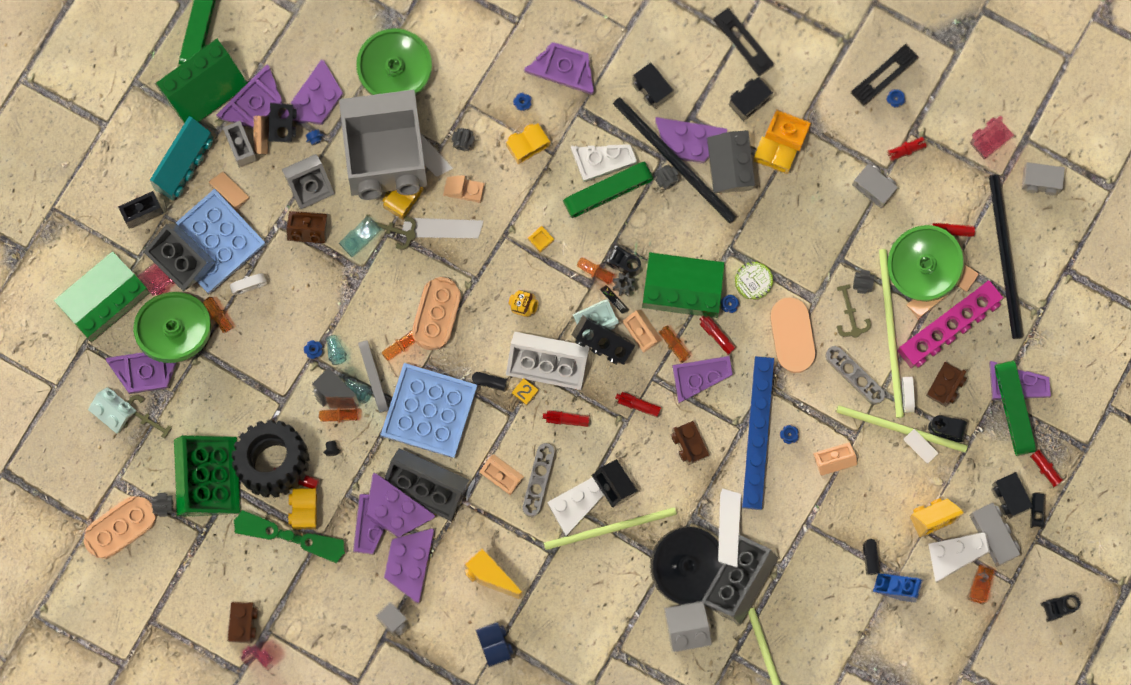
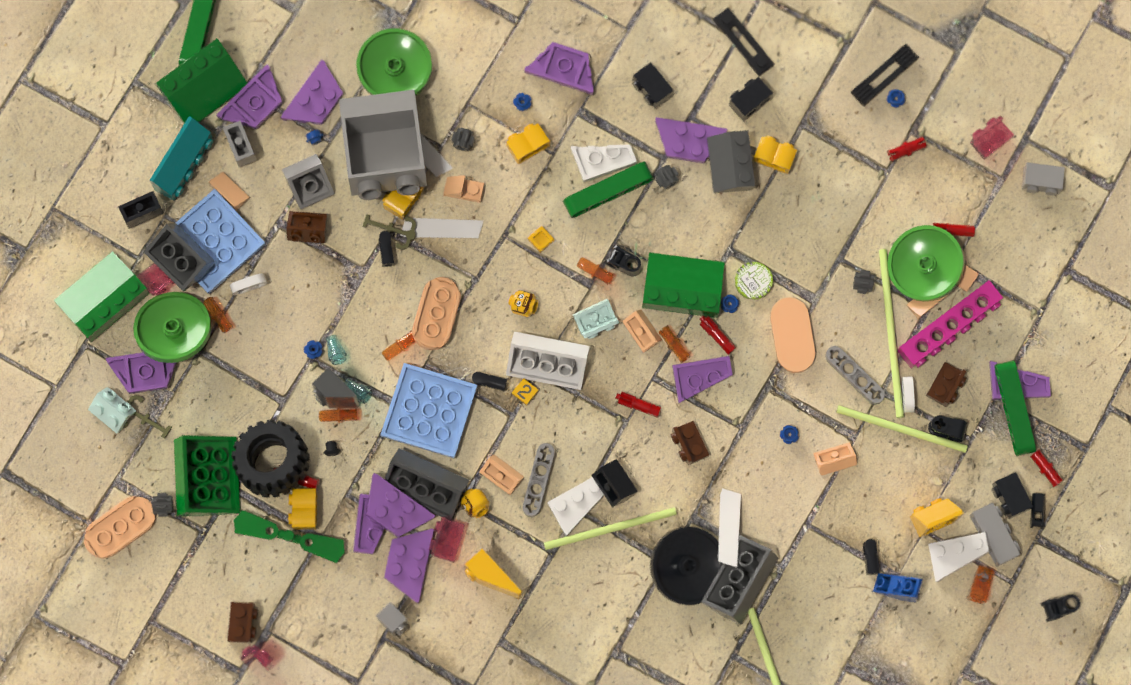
(260, 143): light nougat slope -> none
(276, 121): black brick -> none
(360, 236): clear light blue slope -> none
(373, 376): light grey beam -> none
(386, 249): none -> black bar
(447, 539): none -> clear pink bracket
(475, 503): none -> yellow head
(493, 644): dark blue brick -> none
(566, 418): red piece -> none
(598, 332): black brick -> none
(614, 299): black sticker -> none
(623, 278): dark grey gear -> none
(679, 165): black axle -> none
(687, 626): light grey slope -> none
(758, 433): blue plate -> none
(787, 130): light orange tile -> none
(855, 332): olive piece -> none
(875, 185): light grey brick -> none
(920, 446): white sticker -> none
(1005, 255): black axle -> none

